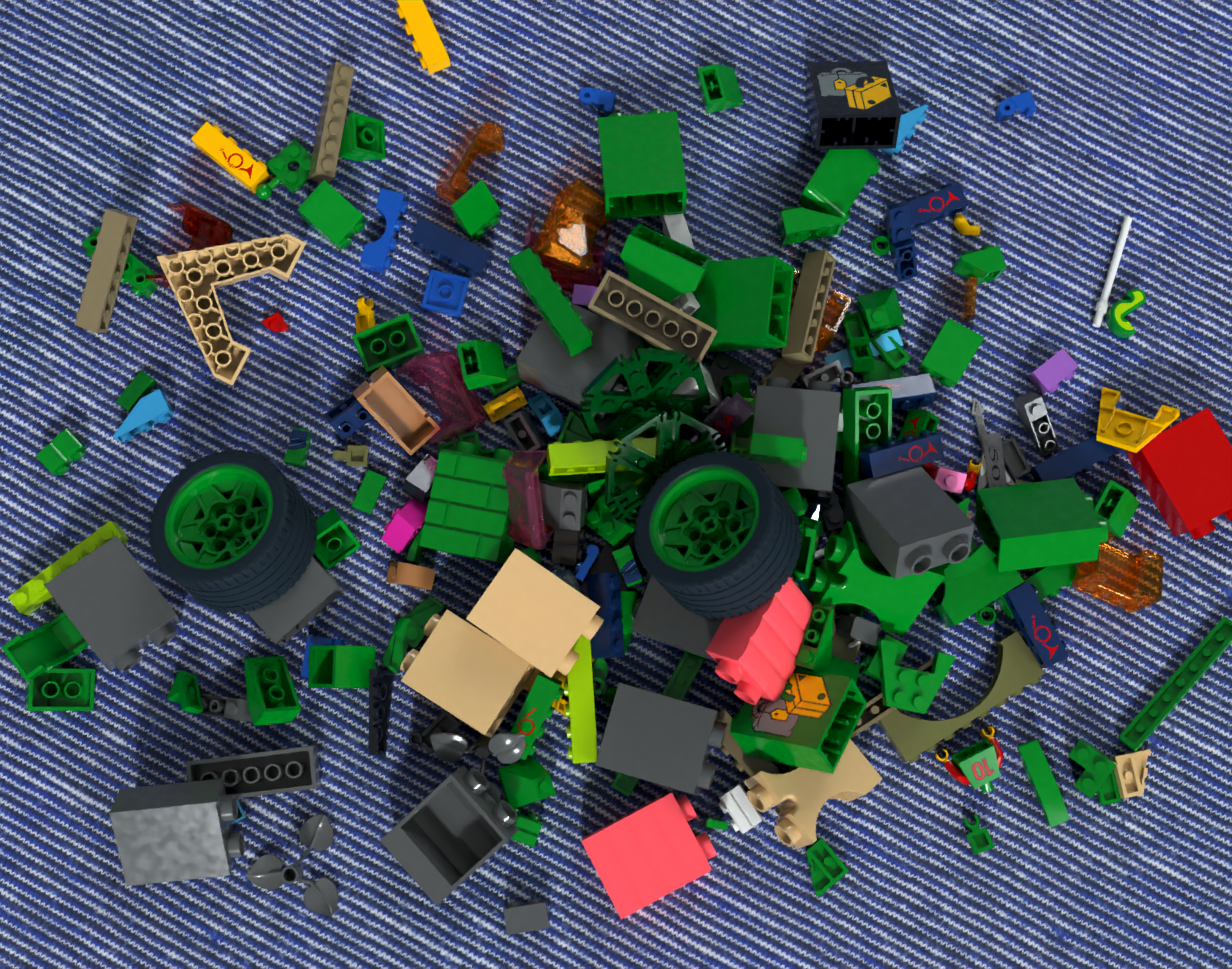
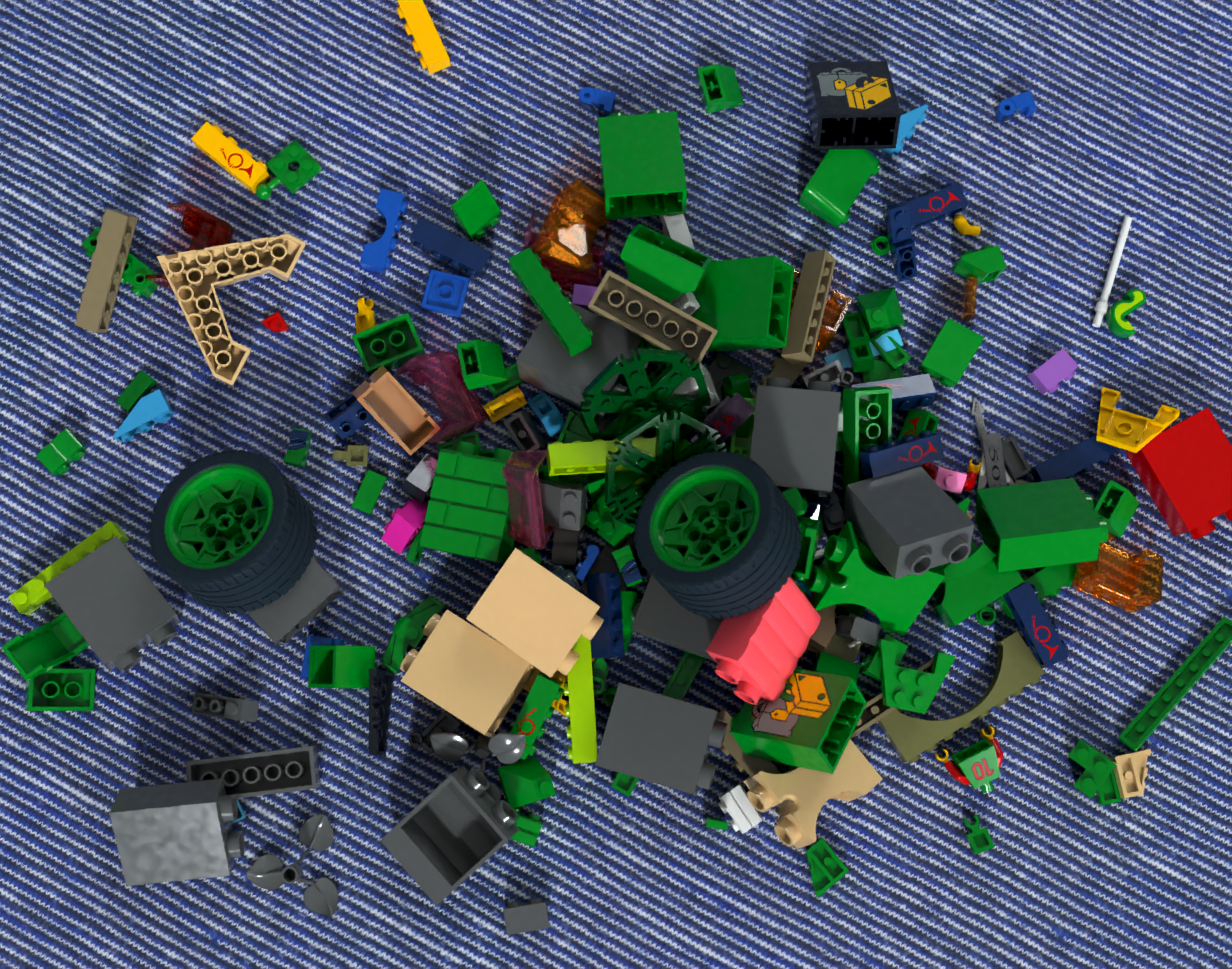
(186, 692): green slope -> none
(270, 691): green slope -> none
(331, 123): dark tan brick -> none
(331, 216): green slope -> none
(334, 539): green slope -> none
(363, 138): green slope -> none
(410, 575): medium nougat brick -> none
(480, 139): clear orange windscreen -> none
(649, 853): coral brick -> none
(778, 450): green brick -> none
(804, 225): green slope -> none
(817, 640): green slope -> none
(1036, 422): dark grey slope -> none
(1043, 782): green slope -> none

